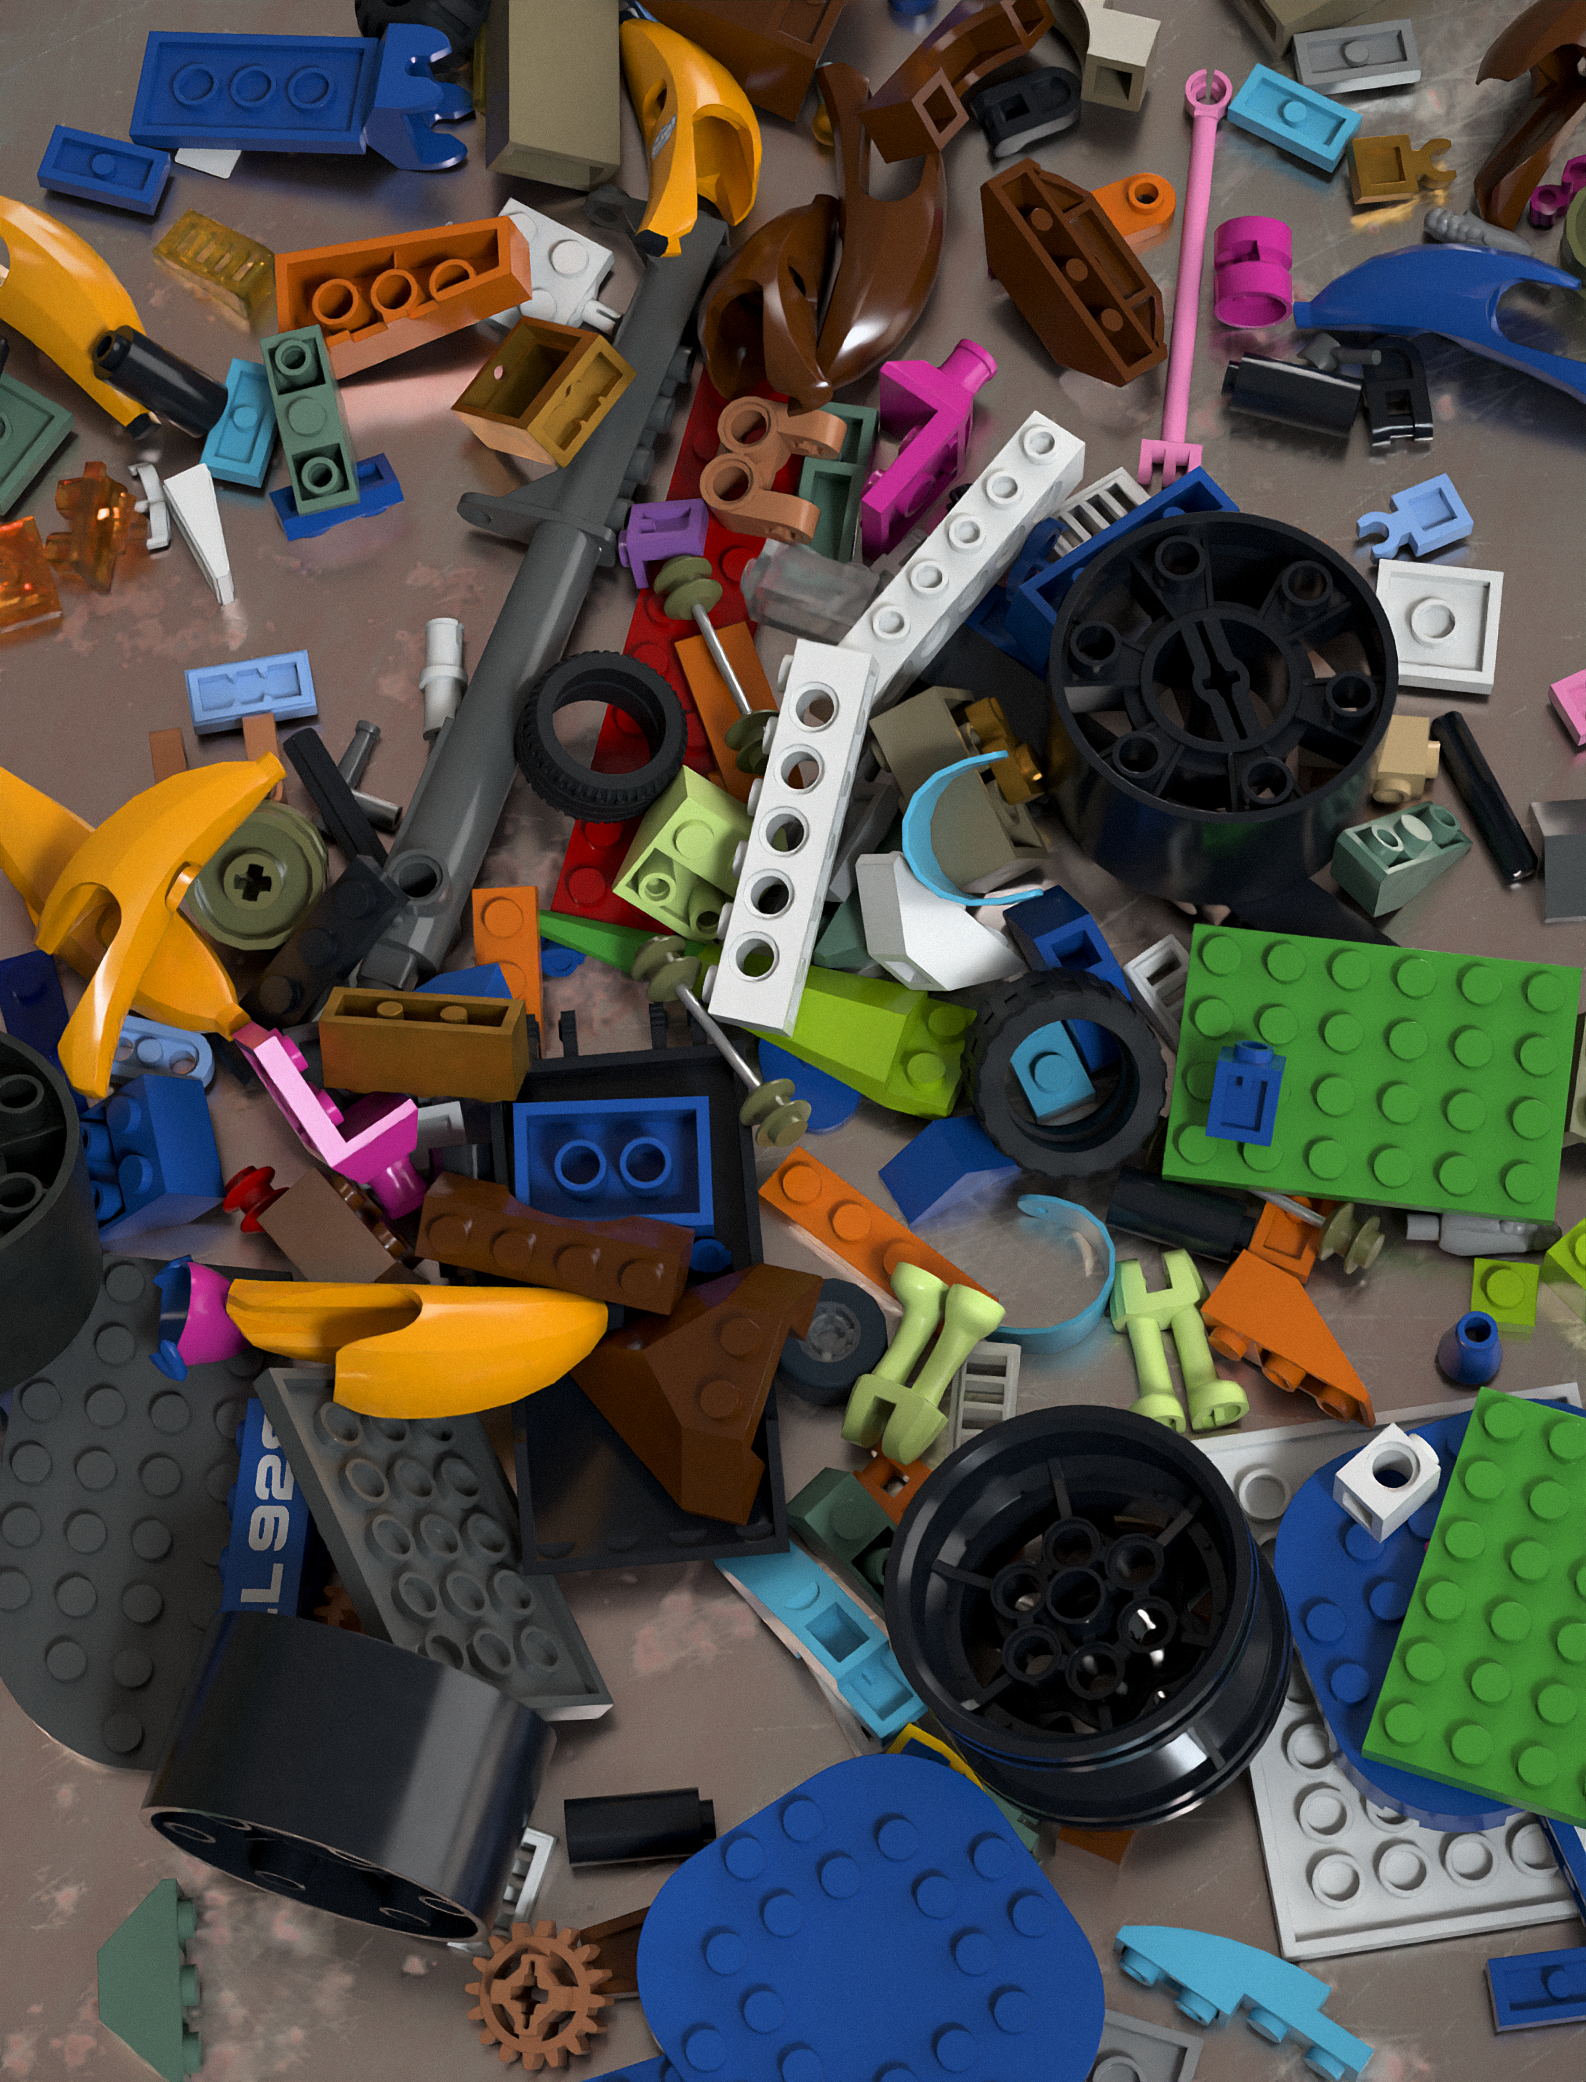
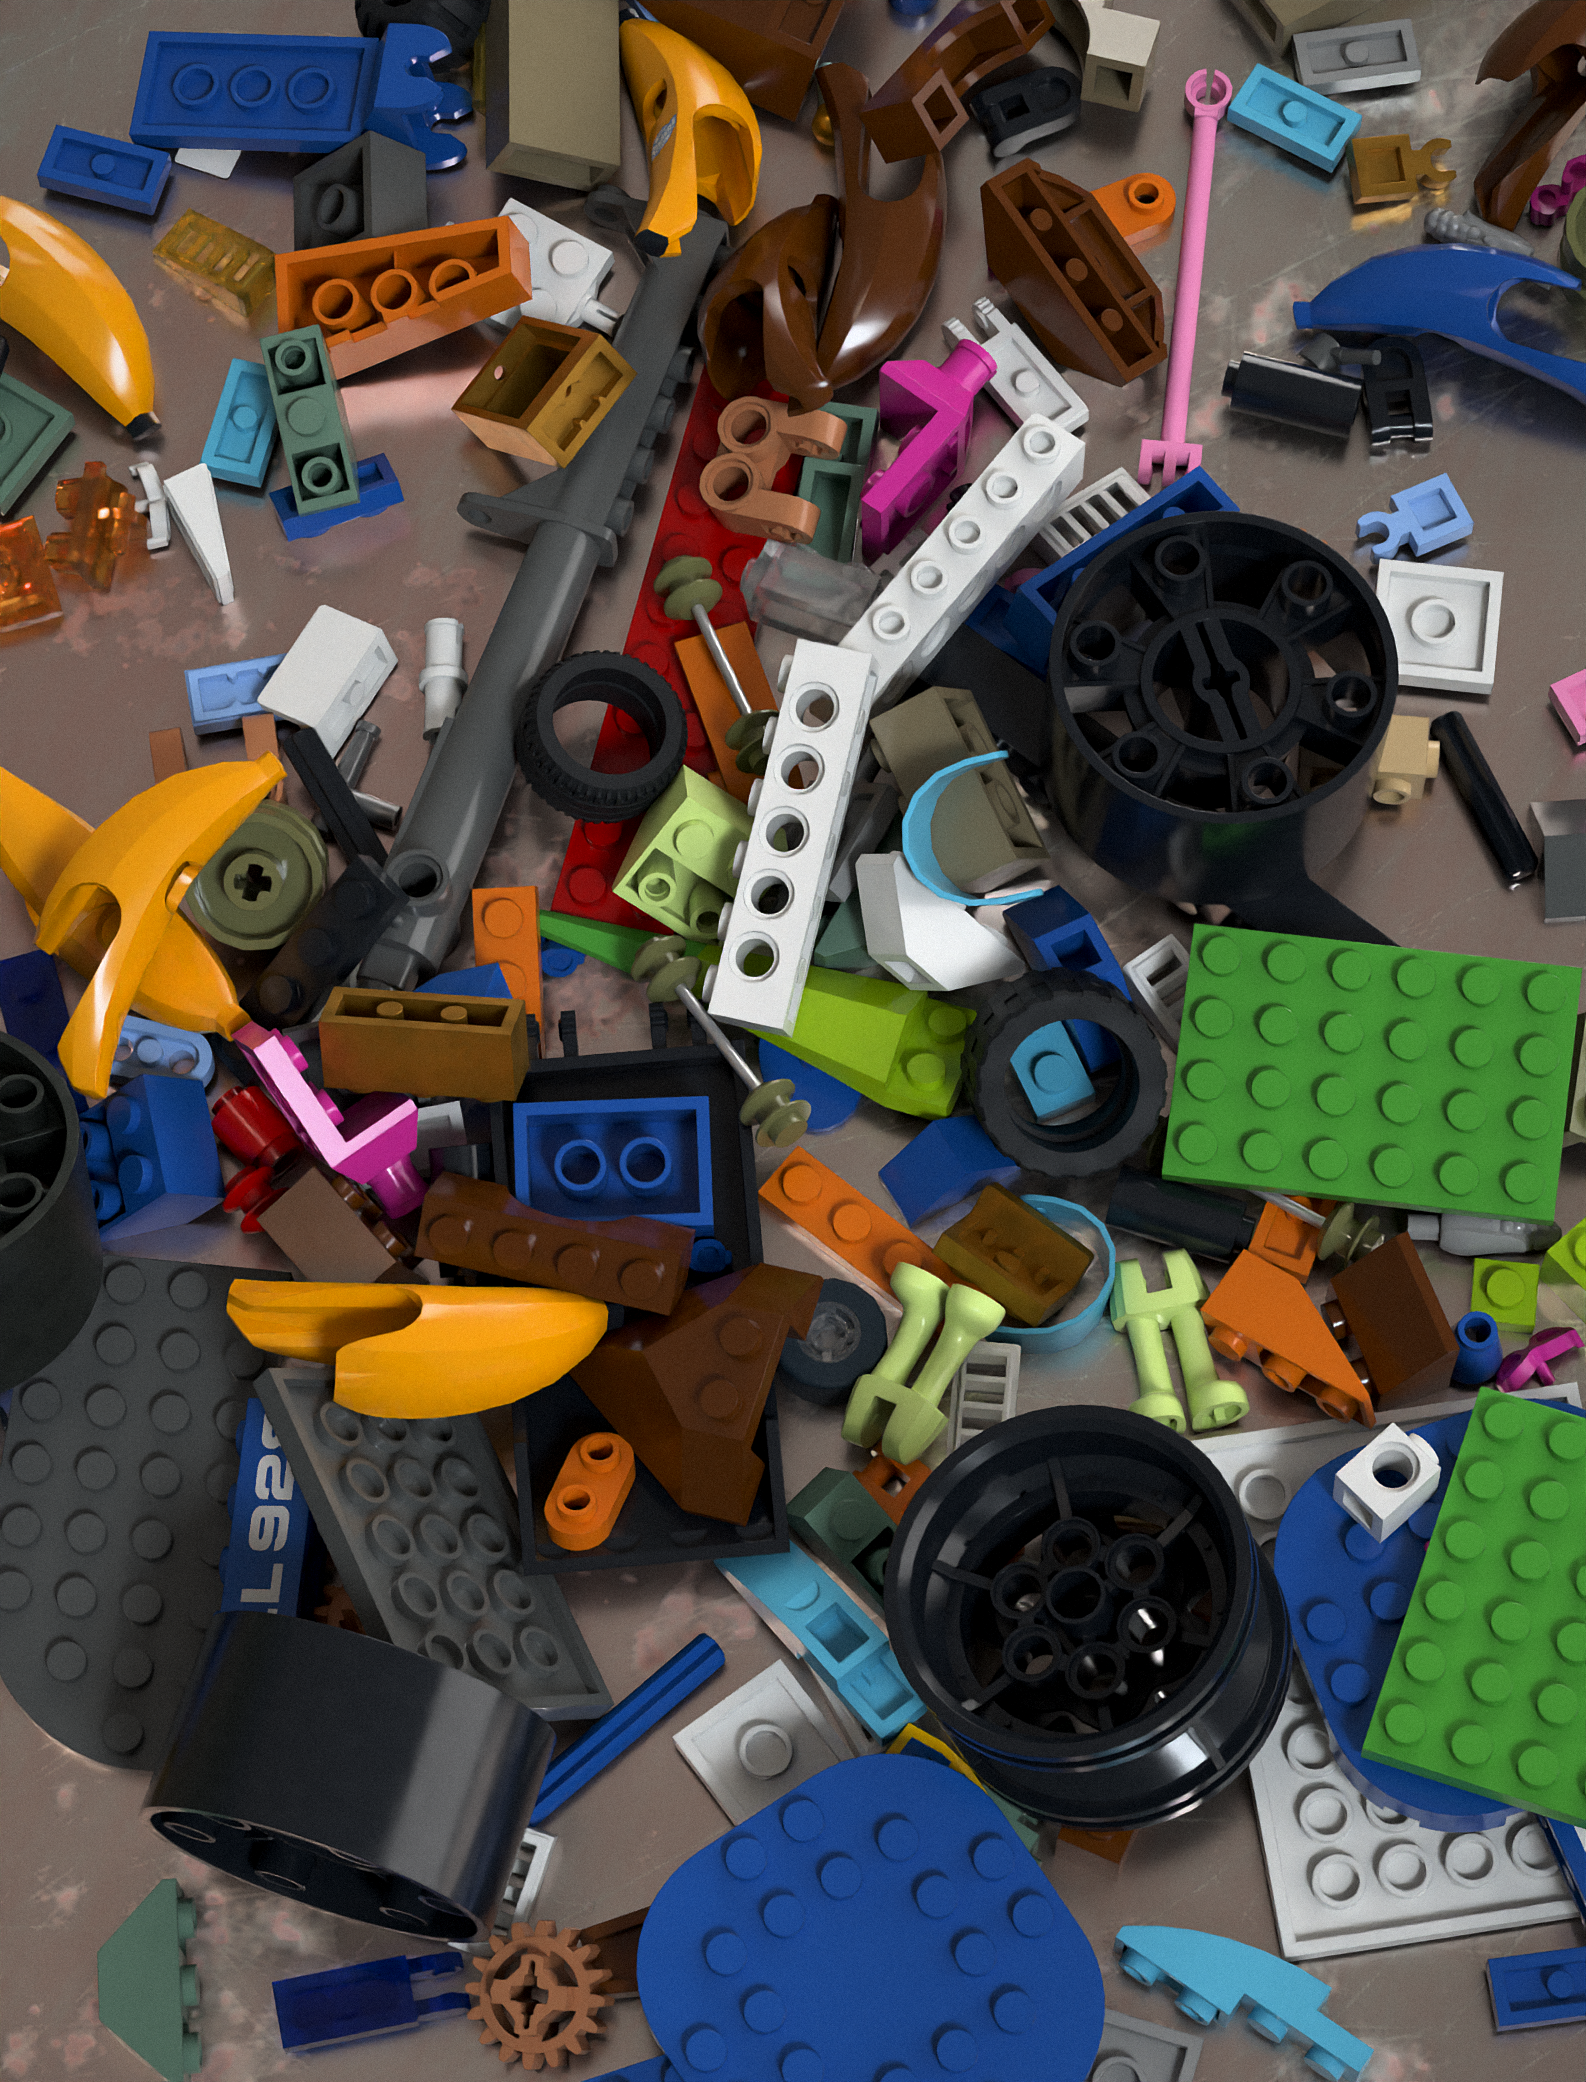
(159, 380): black brick -> none
(193, 1319): hat -> none
(255, 1130): none -> red brick
(330, 675): none -> white panel
(360, 193): none -> dark grey slope
(363, 2000): none -> clear blue hinge
(595, 1486): none -> orange plate
(626, 1723): none -> blue axle
(637, 1826): black brick -> none
(662, 532): medium lavender bracket -> none
(760, 1743): none -> white plate
(1015, 1255): none -> pearl gold bracket
(1022, 770): pearl gold plate -> none
(1023, 375): none -> white hinge
(1034, 551): blue piece -> none
(1246, 1093): blue bracket -> none
(1253, 272): dark pink wheel -> none
(1392, 1325): none -> reddish brown slope
(1397, 855): sand green slope -> none
(1544, 1345): none -> dark pink piece

